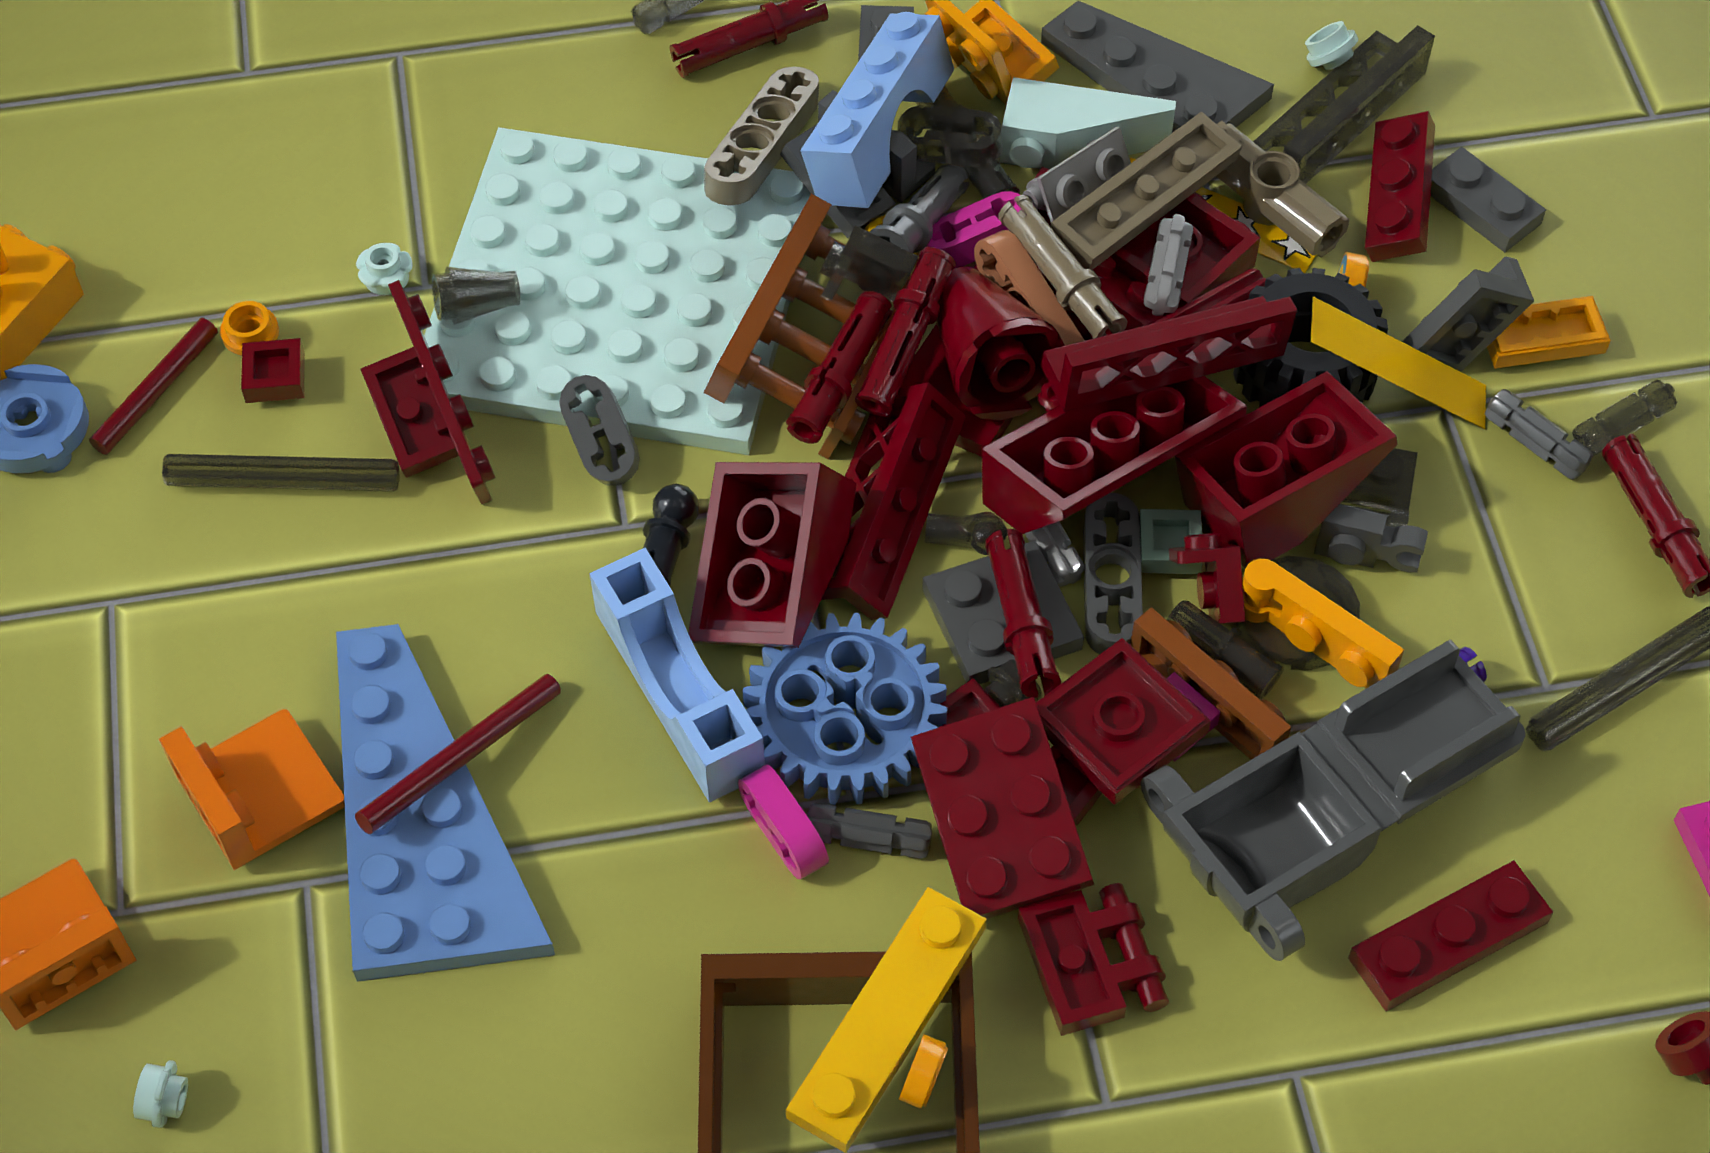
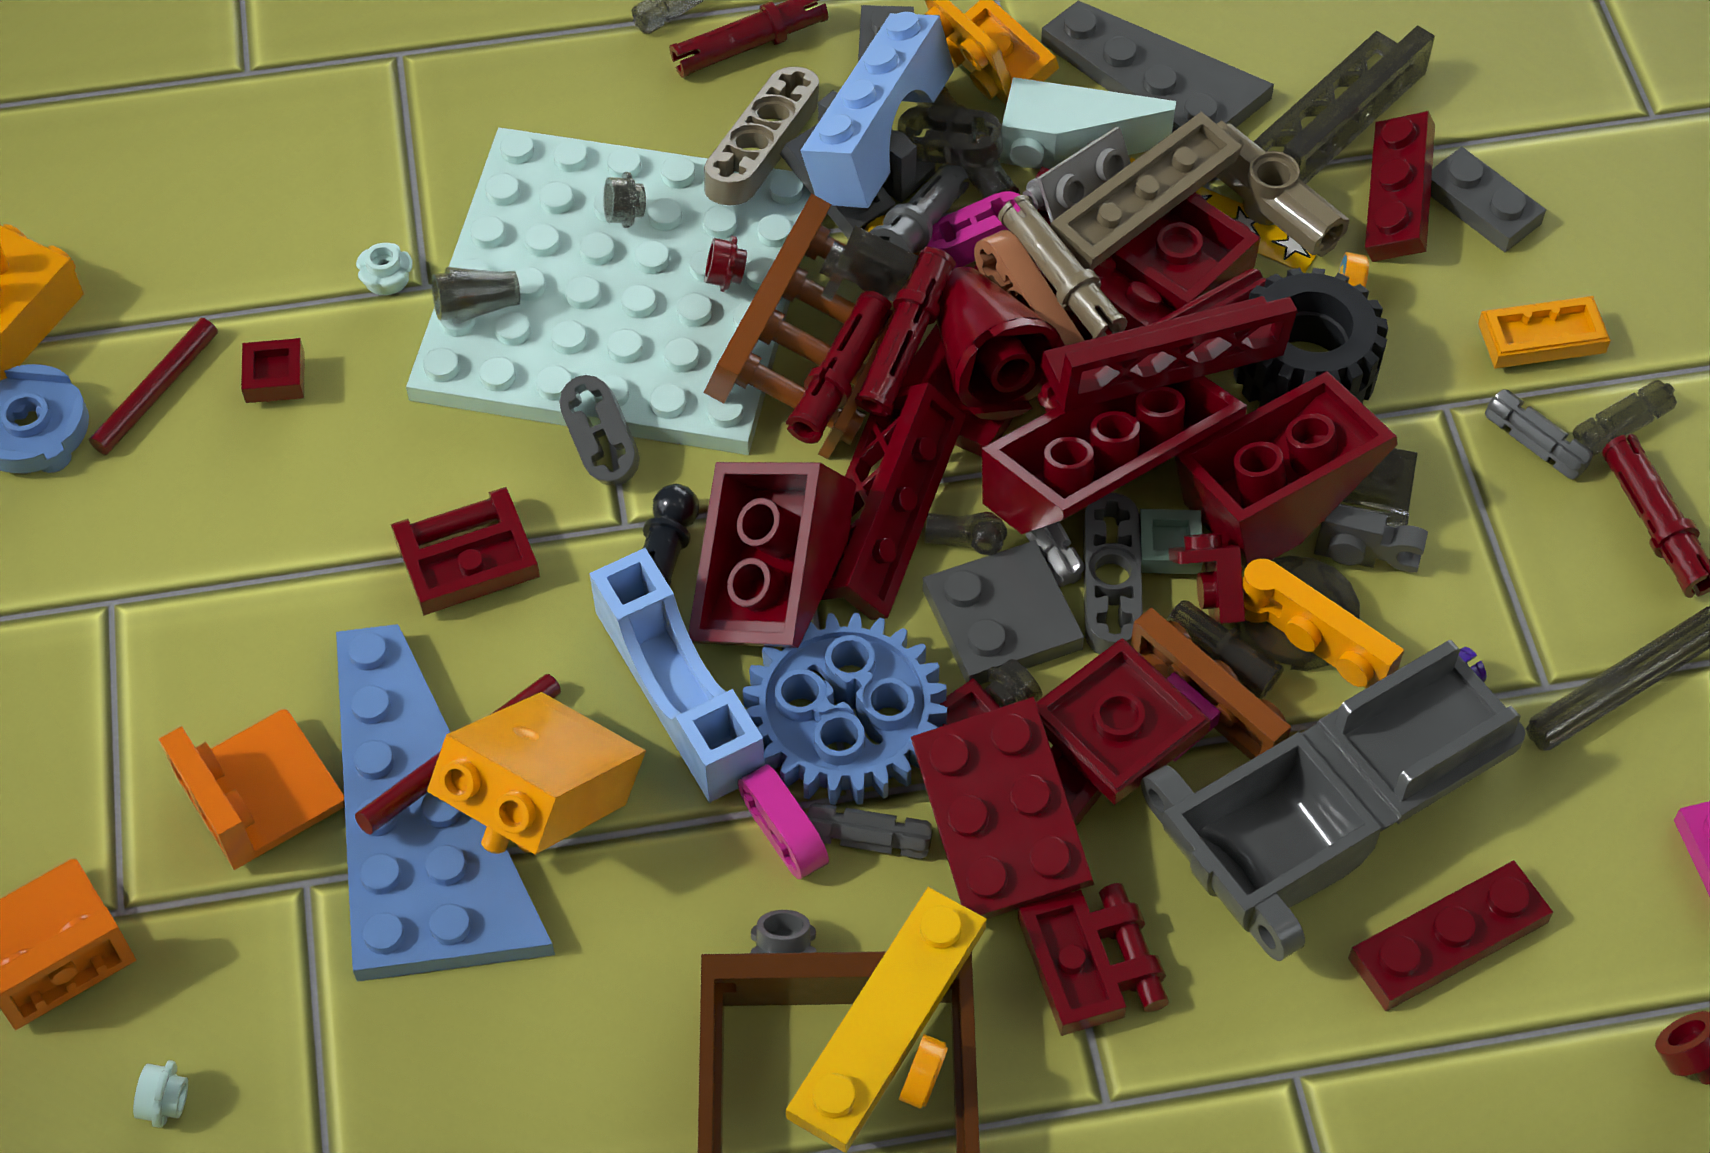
(247, 317): light orange plate -> none
(281, 472): clear smoke axle -> none
(416, 407): dark red bracket -> none
(468, 563): none -> dark red plate
(535, 773): none -> light orange piece
(623, 200): none -> clear smoke plate
(725, 263): none -> dark red plate
(783, 933): none -> dark grey plate
(1027, 631): dark red pin -> none
(1168, 265): light grey axle -> none
(1331, 45): light aqua plate -> none
(1398, 363): yellow sticker -> none
(1473, 315): dark grey bracket -> none

